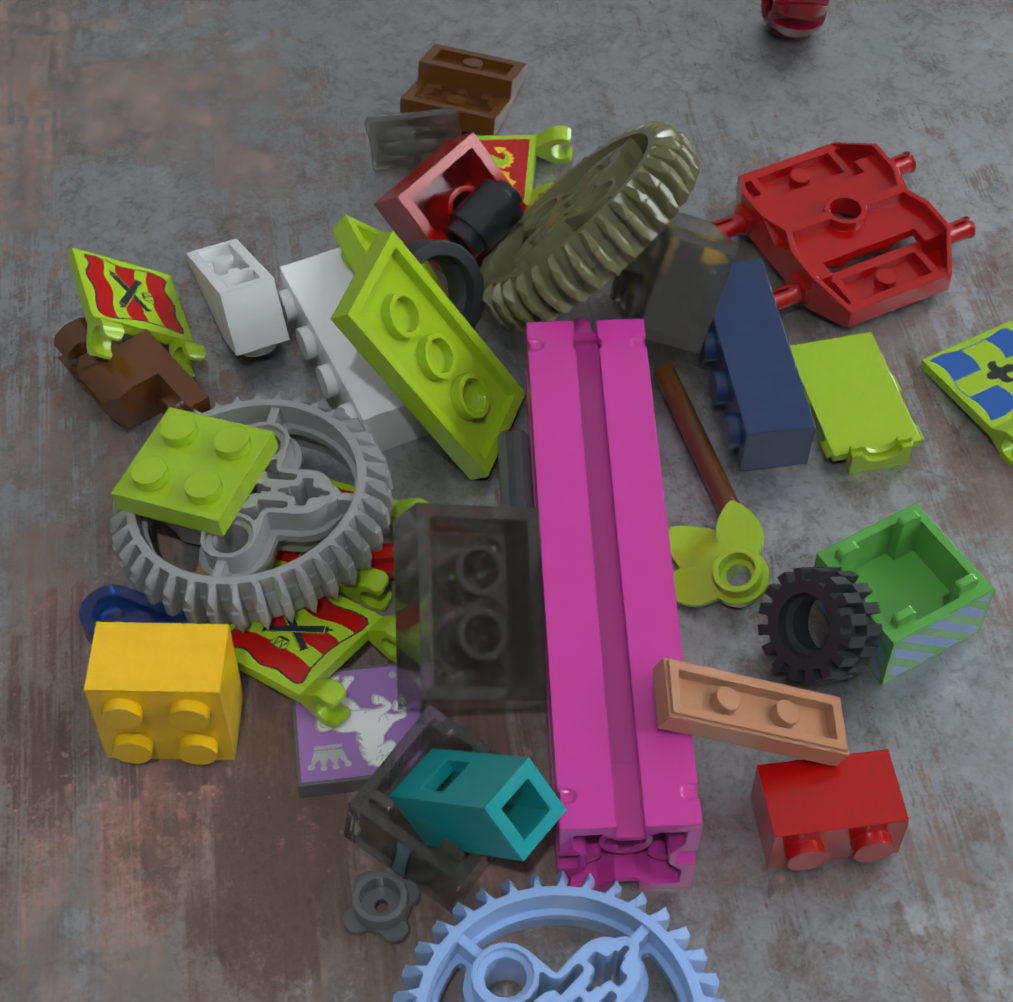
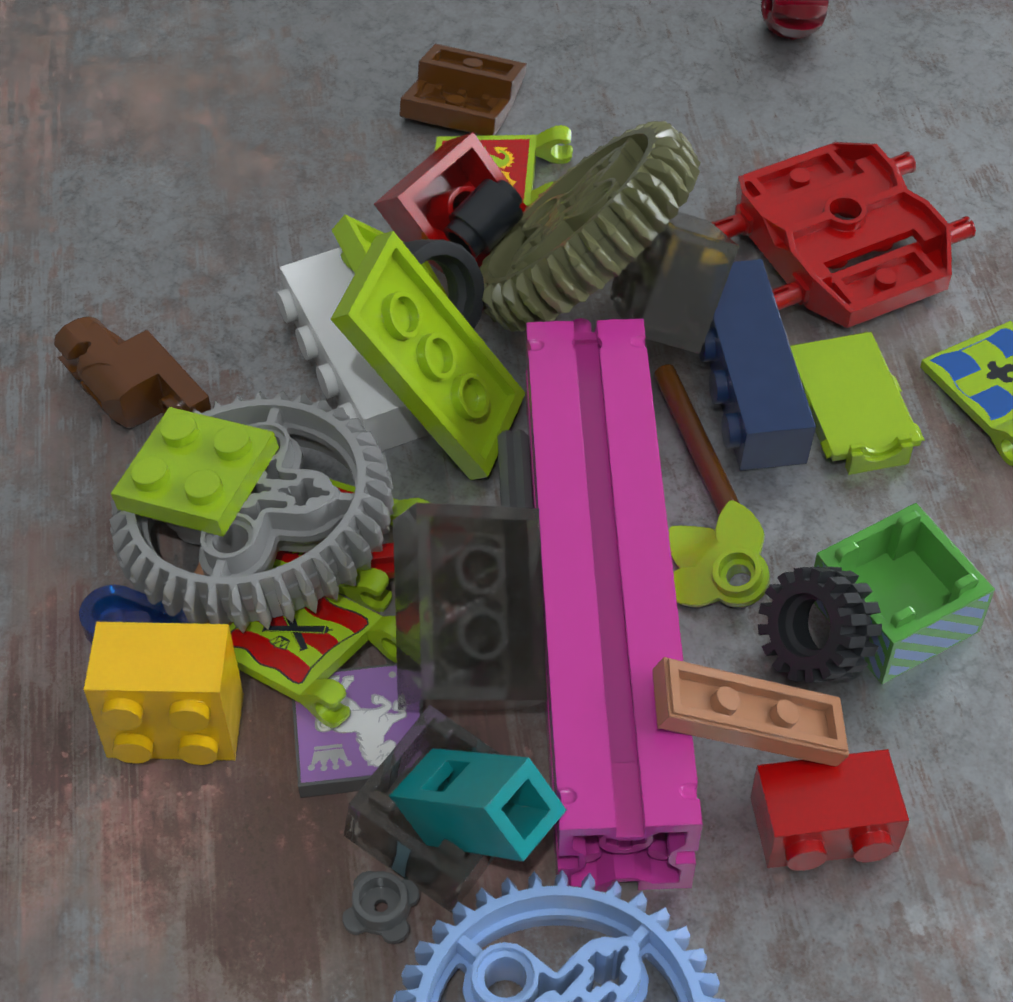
(129, 300): lime flag -> none
(240, 297): white slope -> none
(409, 137): clear smoke hips -> none

